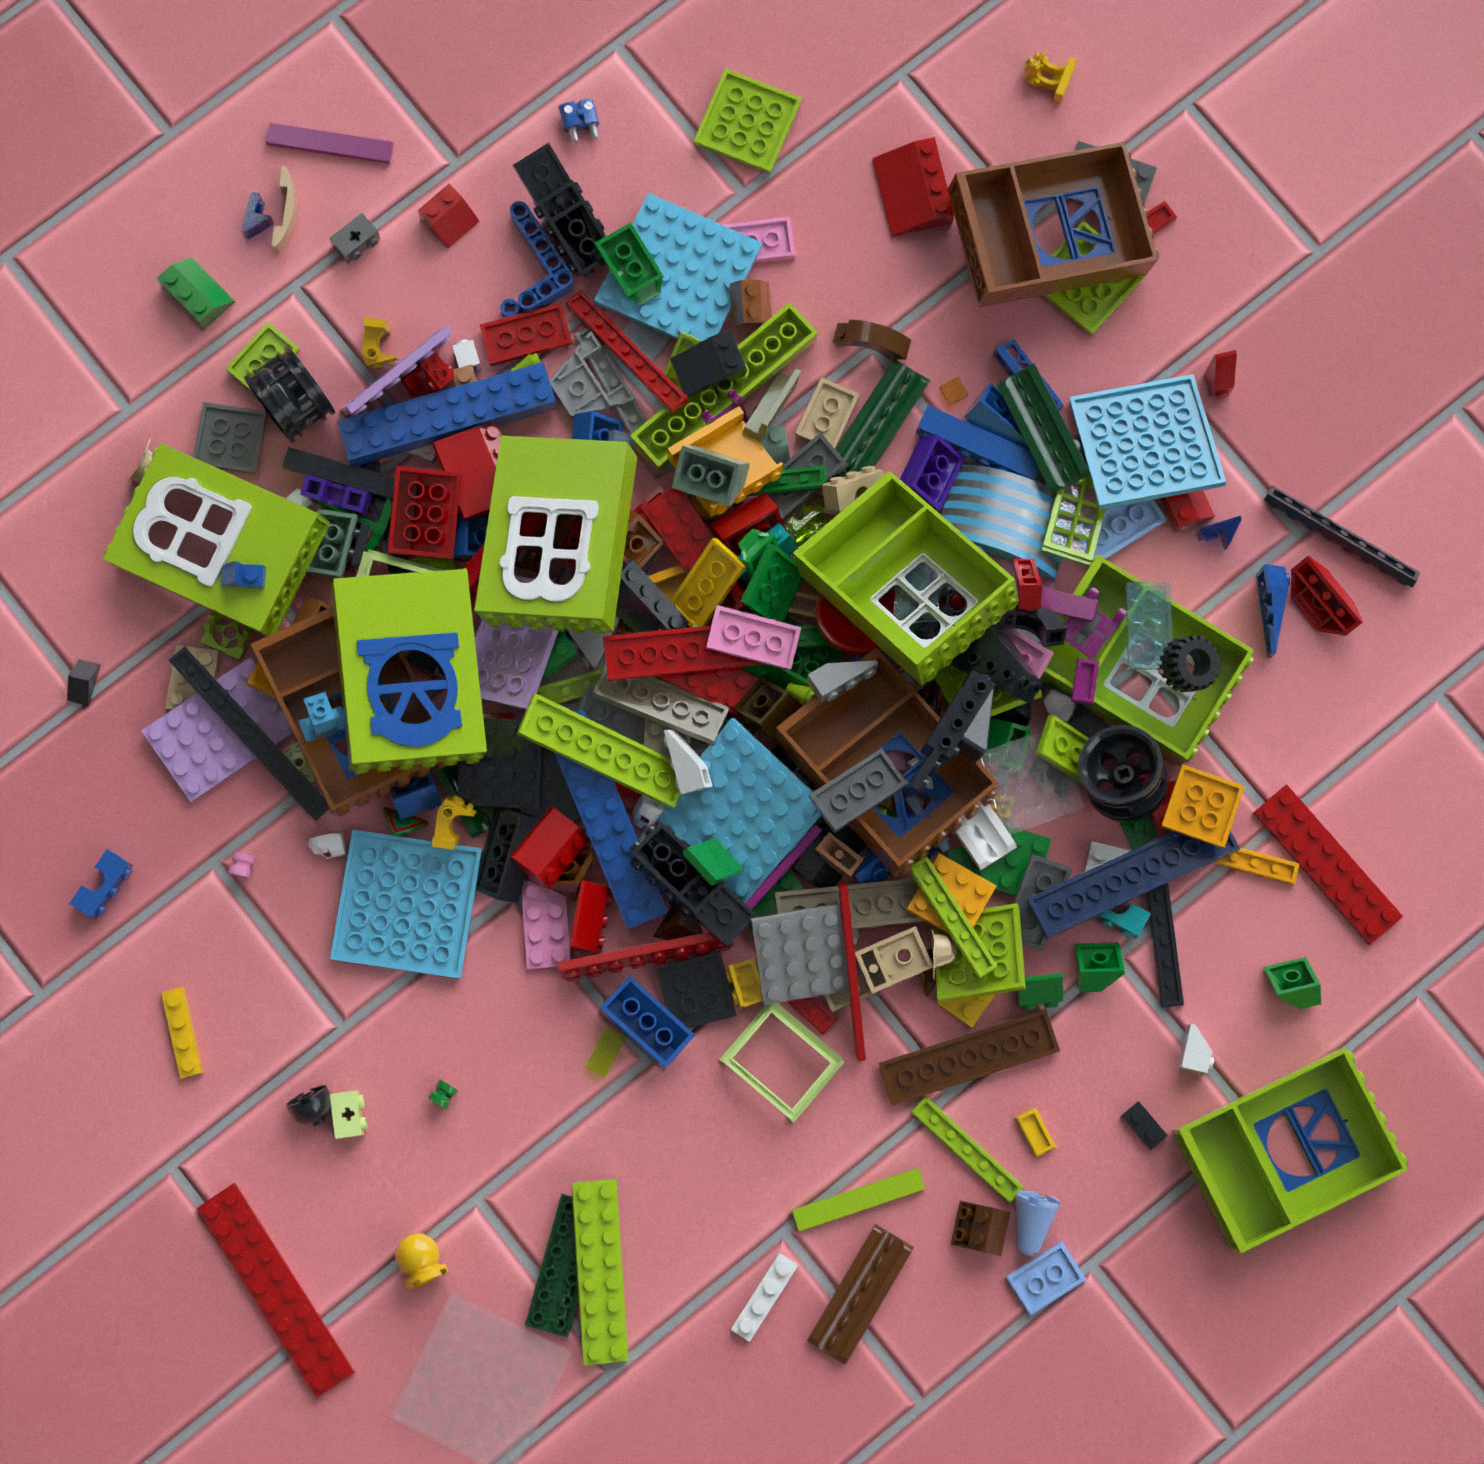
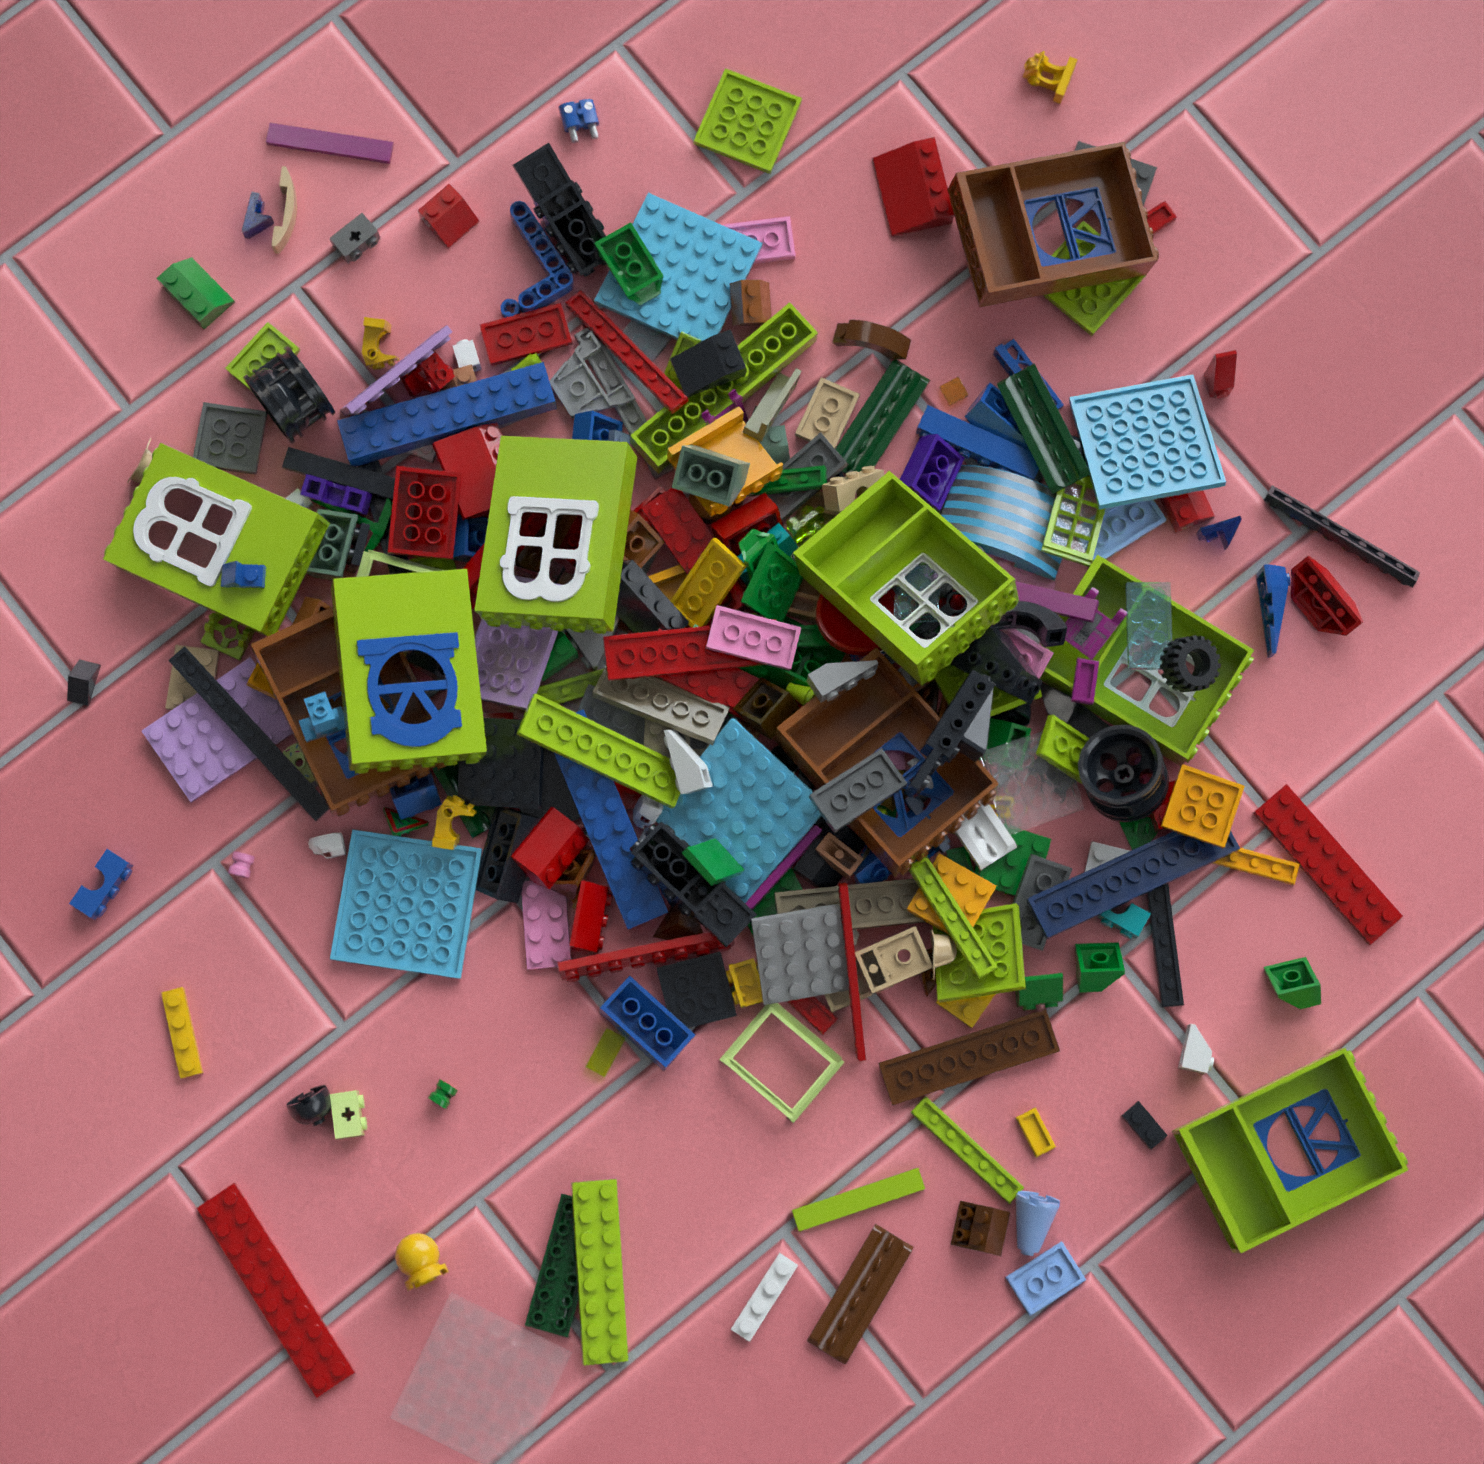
(1028, 584): red slope -> none

